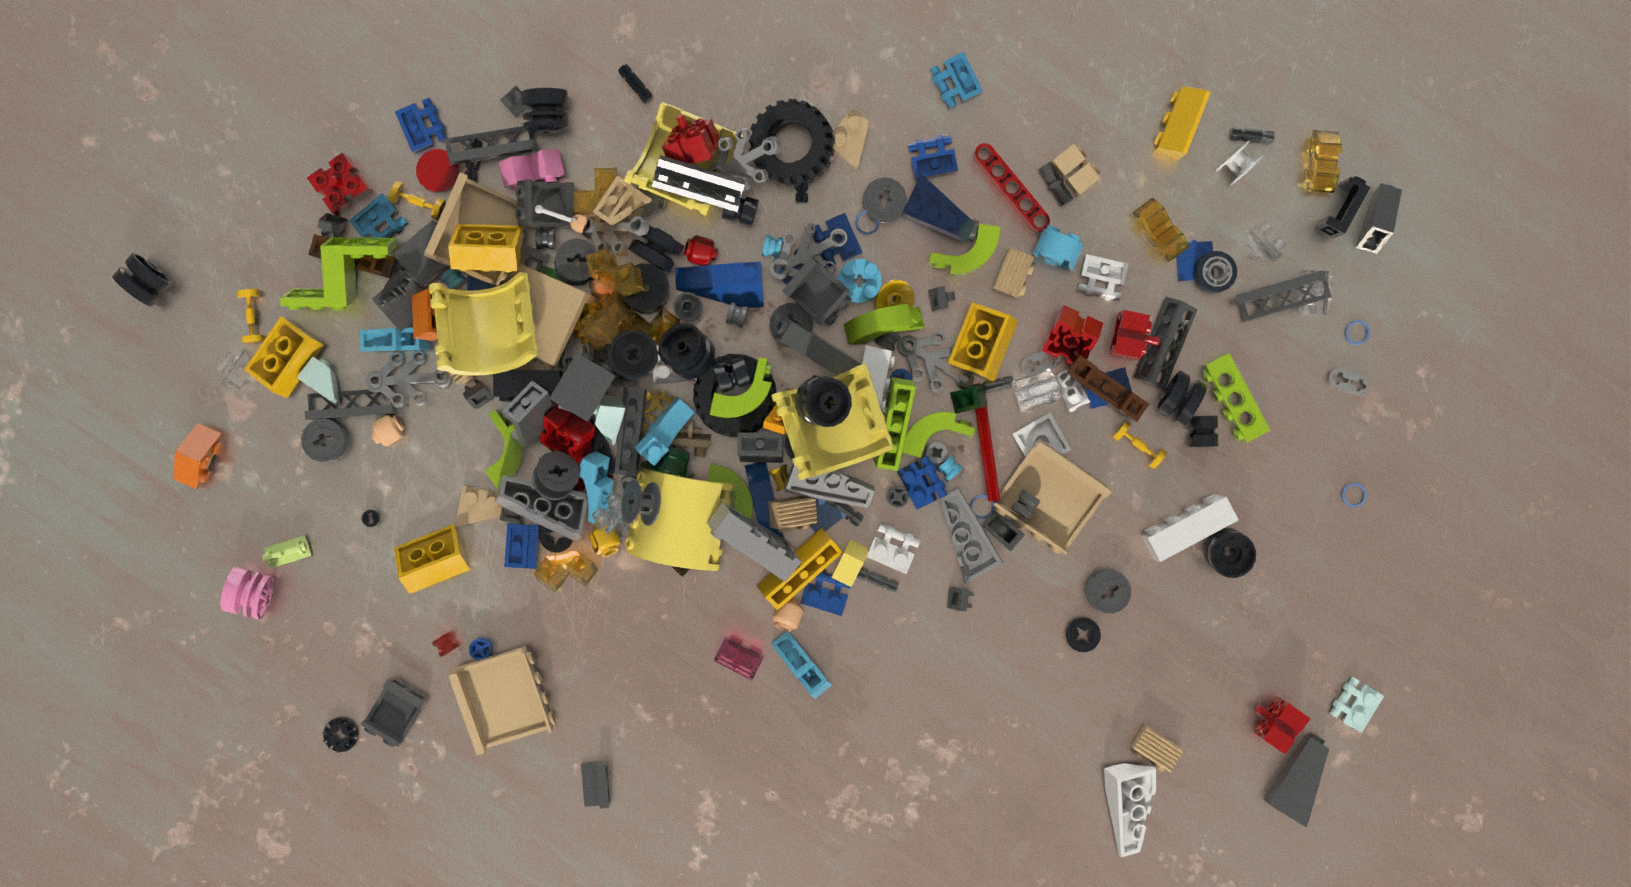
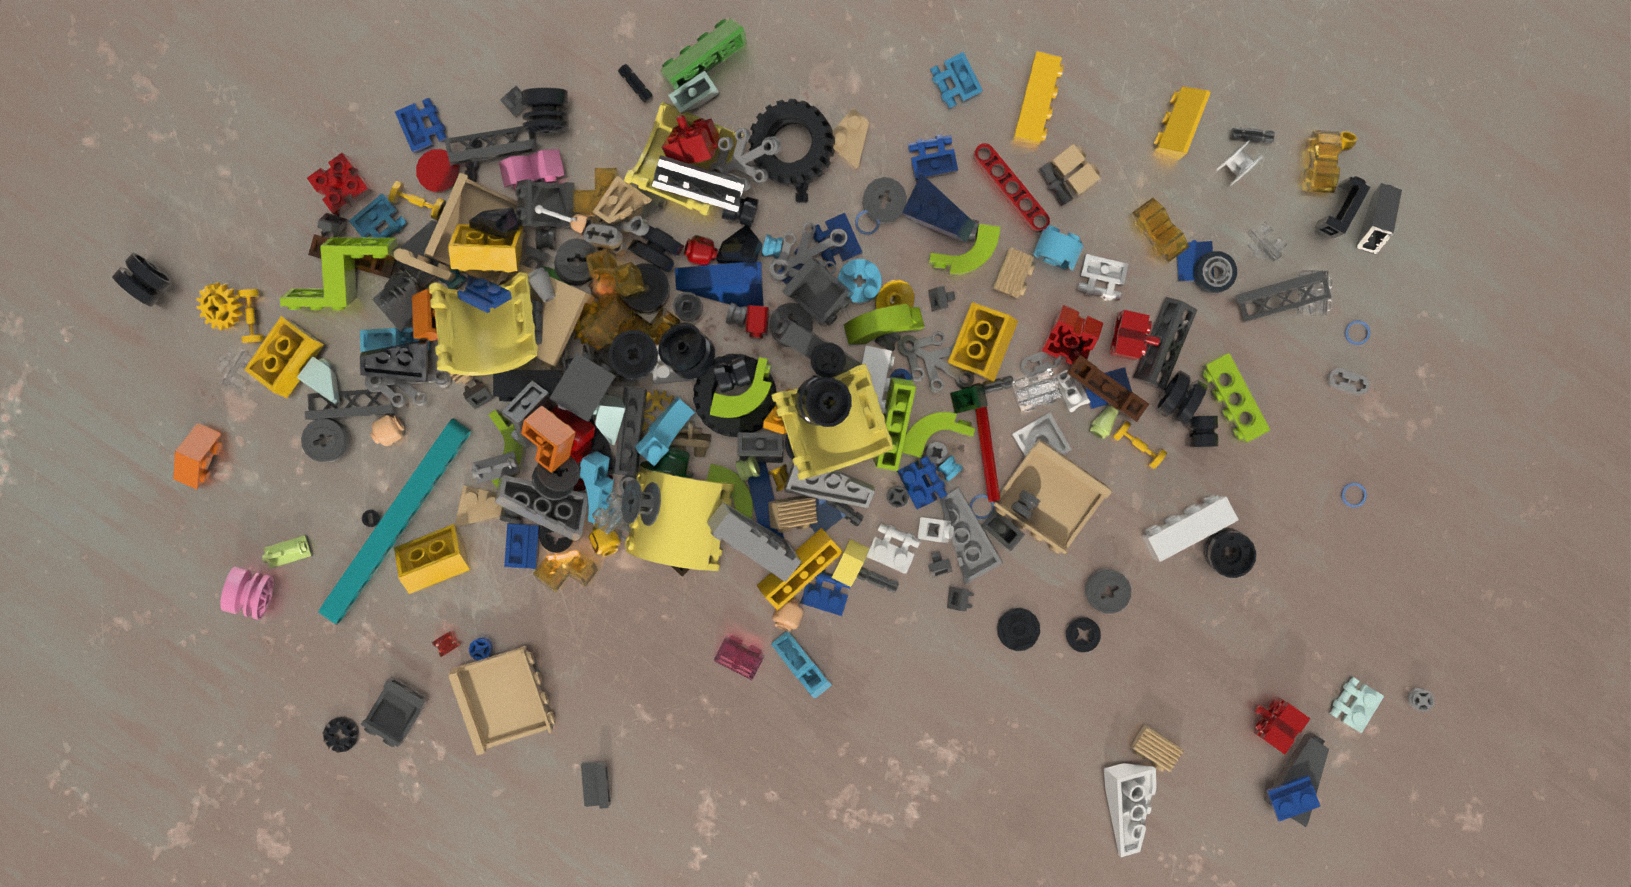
(219, 306): none -> yellow gear
(394, 521): none -> teal beam
(399, 361): none -> black wing
(424, 264): none -> tan hinge
(484, 295): none -> blue plate
(495, 467): none -> light grey hinge
(496, 222): none -> black plate
(537, 320): none -> dark grey axle
(541, 284): none -> light grey cone
(550, 436): none -> orange brick
(604, 232): none -> light grey beam
(694, 93): none -> light aqua slope
(705, 54): none -> bright green slope
(740, 247): none -> black plate
(748, 468): none -> yellowish green wheel
(757, 321): none -> red brick
(838, 359): none -> black gear
(929, 526): none -> white brick
(939, 566): none -> dark grey tile
(1018, 629): none -> black tile
(1037, 98): none -> yellow brick
(1104, 422): none -> yellowish green cone
(1293, 798): none -> blue plate
(1348, 140): none -> yellow hinge
(1425, 700): none -> light grey wheel

